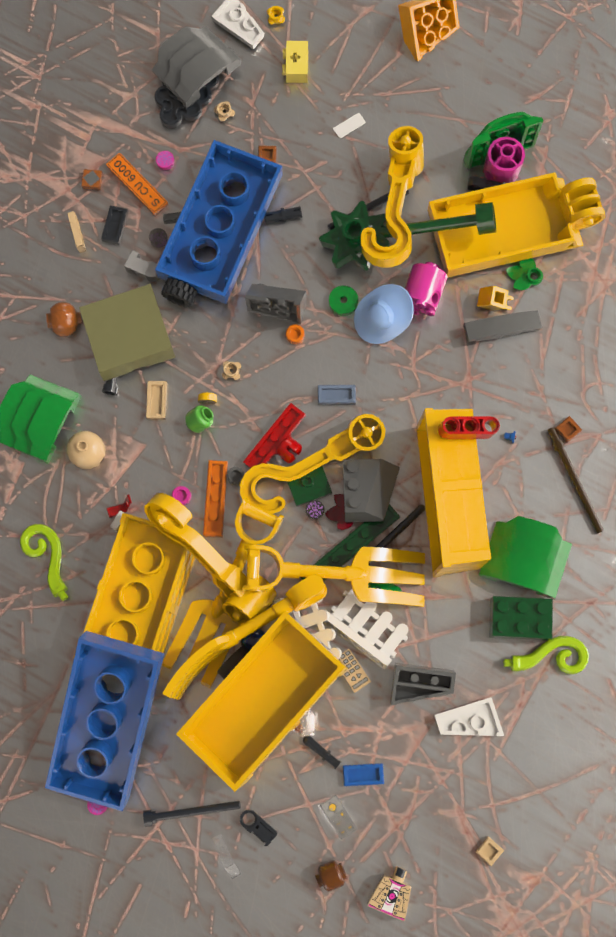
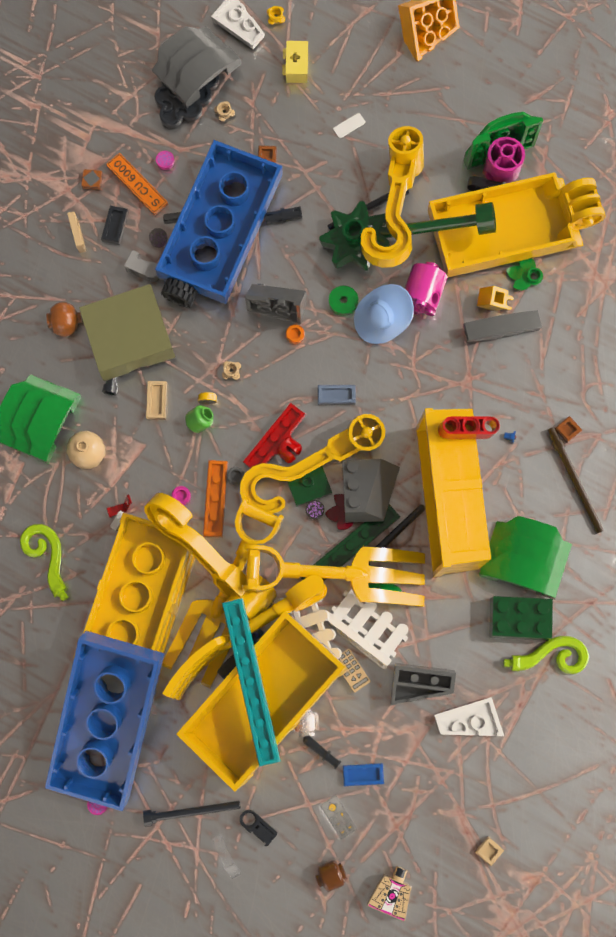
(251, 682): none -> teal tile

